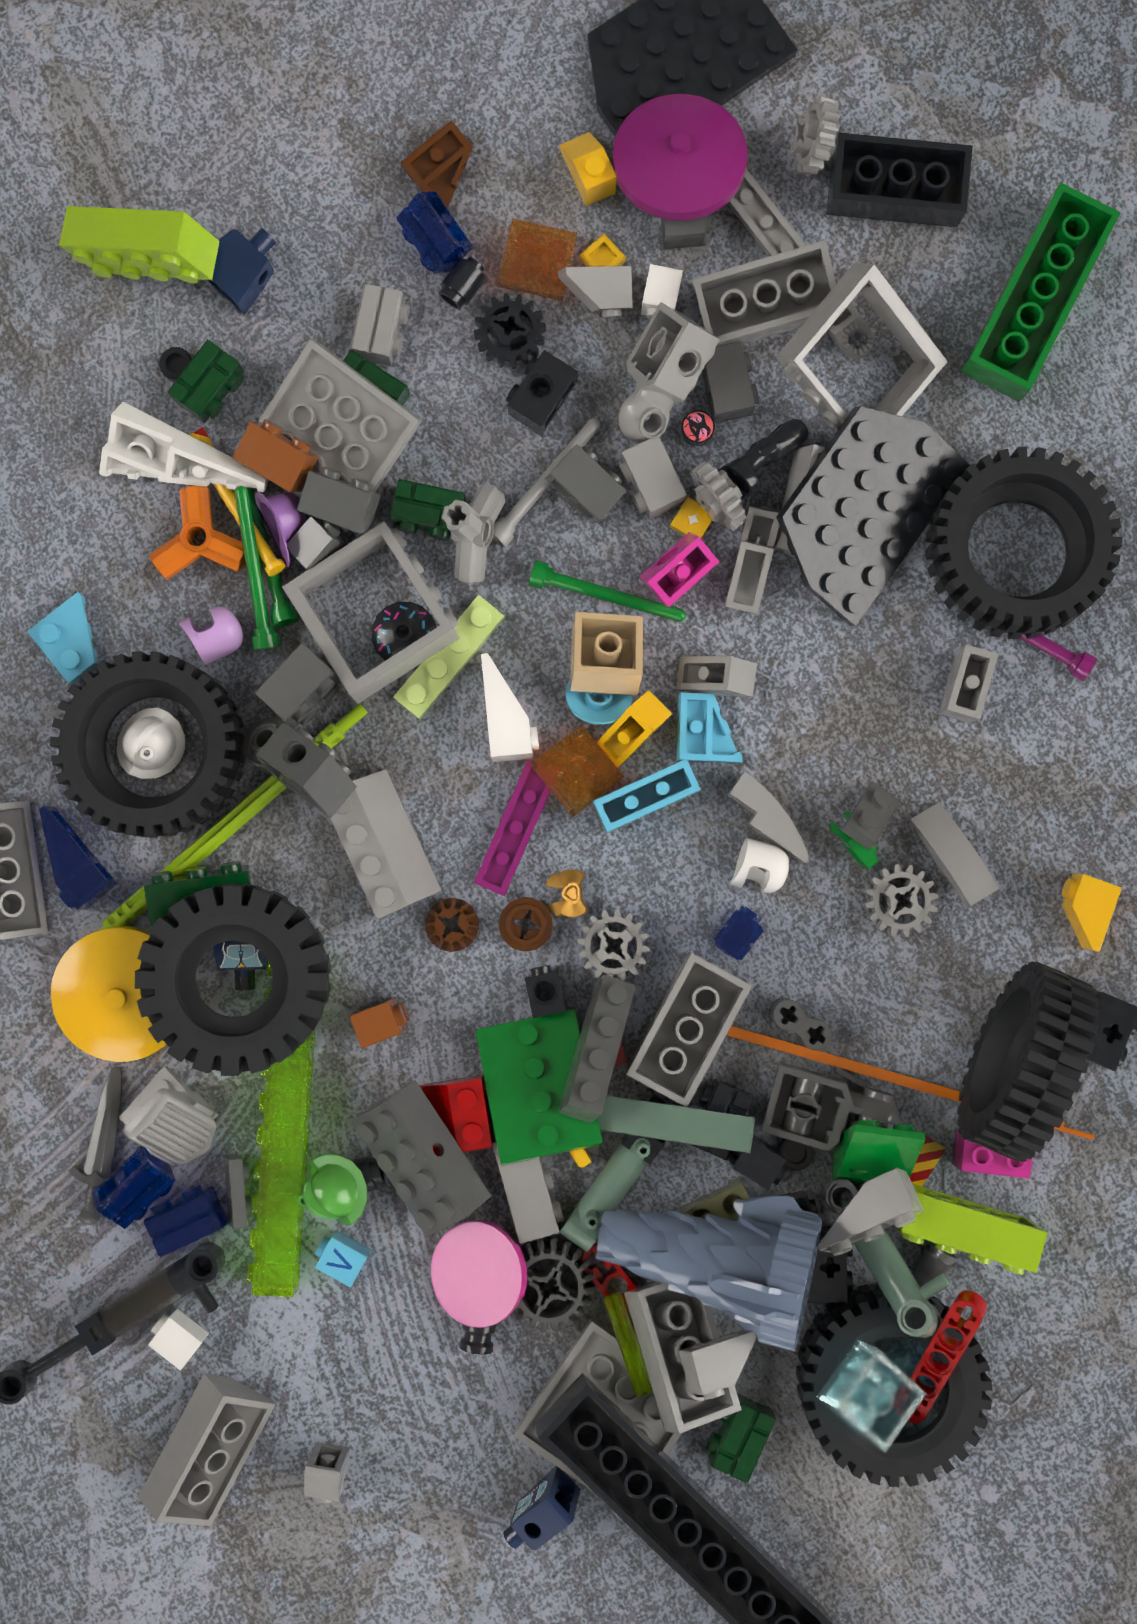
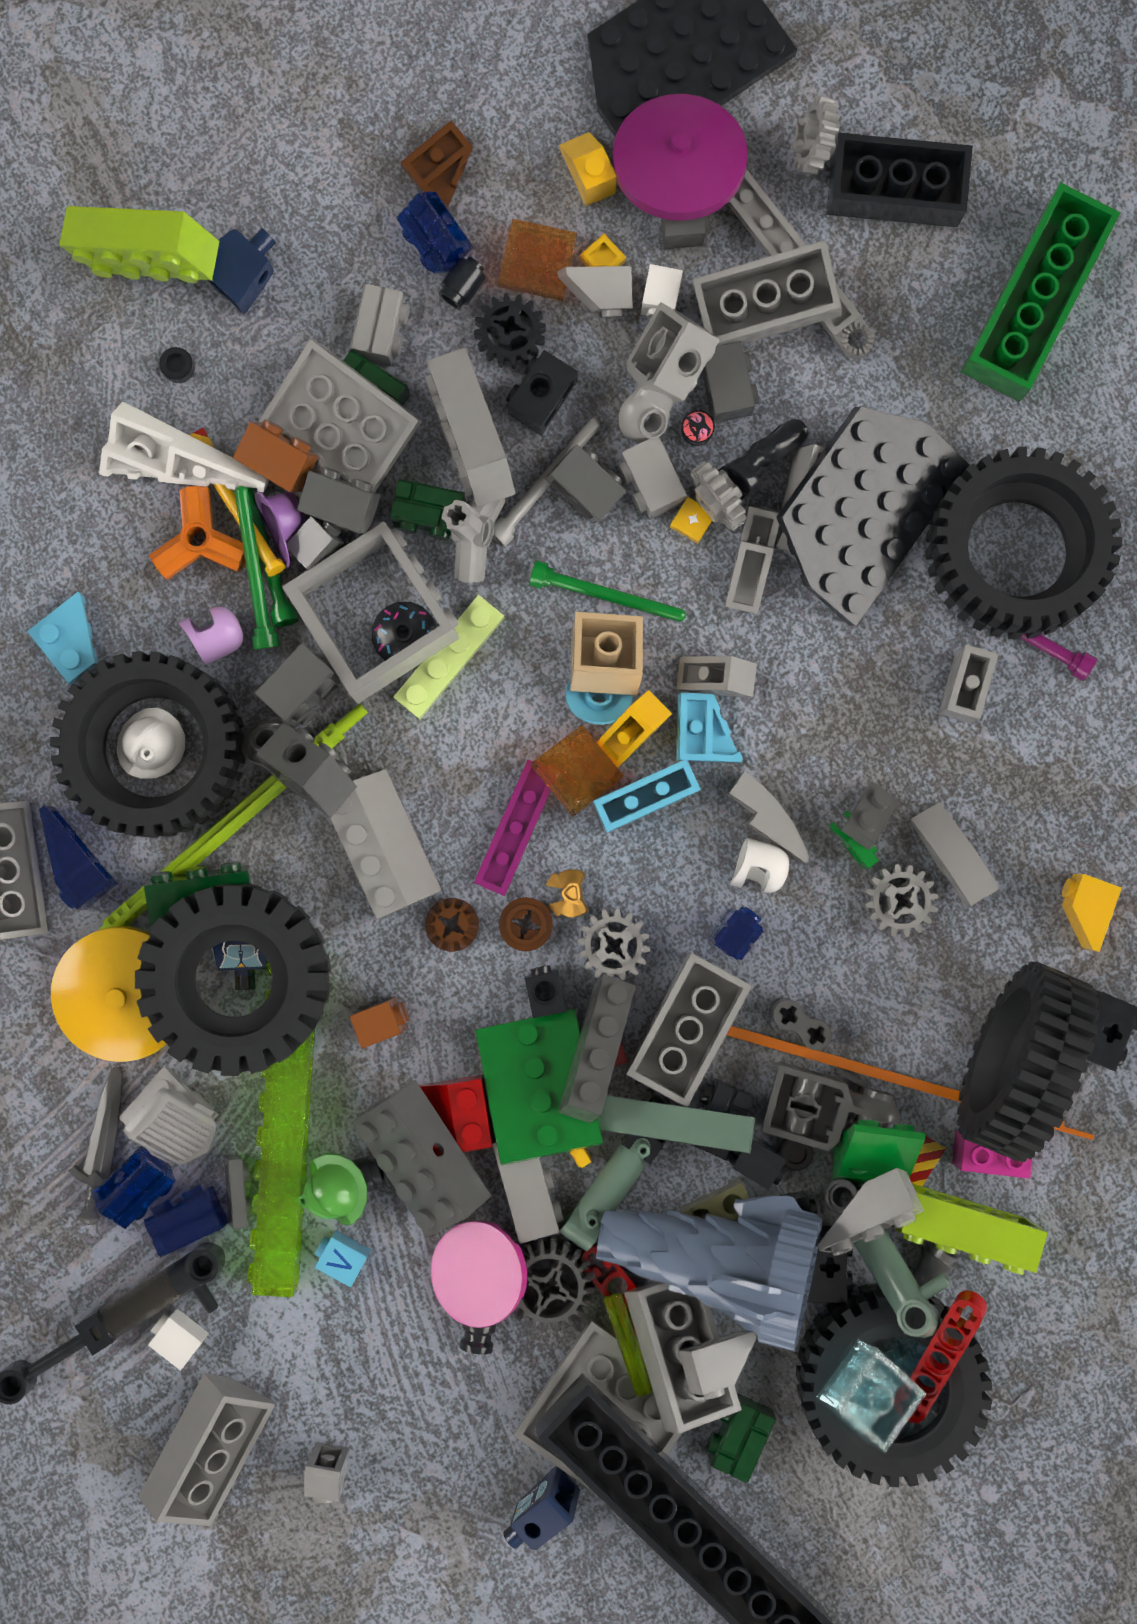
(207, 382): dark green brick -> none
(469, 428): none -> light grey brick
(507, 722): white slope -> none
(679, 569): dark pink brick -> none
(898, 319): light grey window -> none

